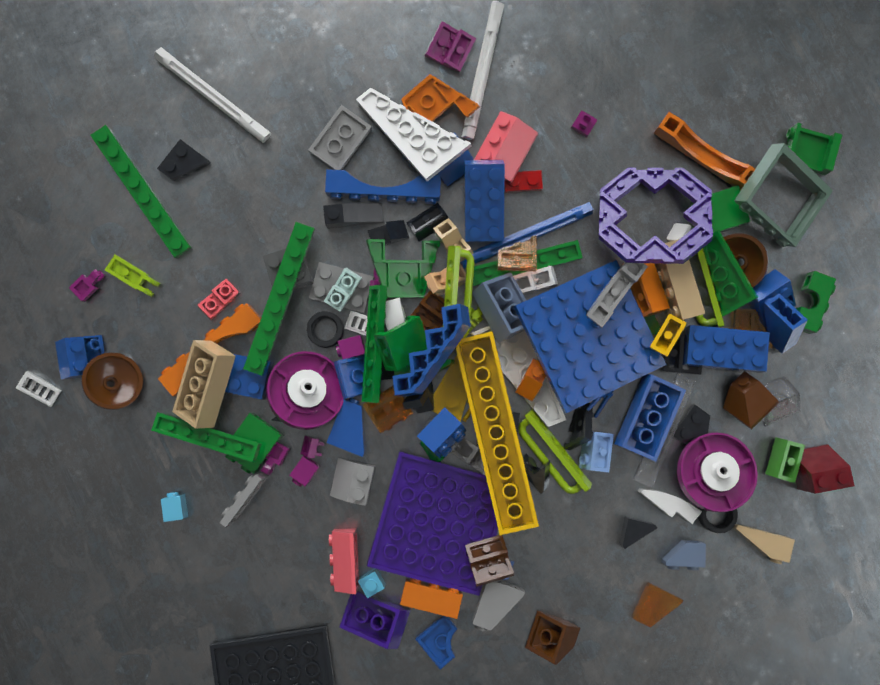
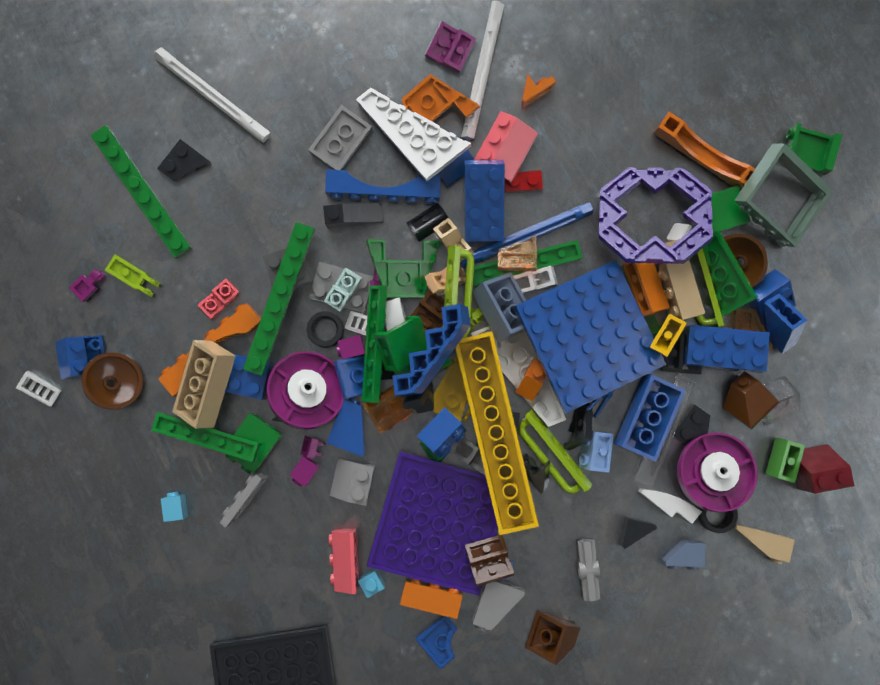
(276, 456): magenta plate -> none
(375, 620): dark purple slope -> none
(392, 232): black slope -> none
(533, 91): none -> orange slope
(584, 123): magenta tile -> none
(588, 570): none -> light grey piece
(614, 292): light grey slope -> none
(655, 605): clear orange wing -> none
(820, 289): green arch -> none

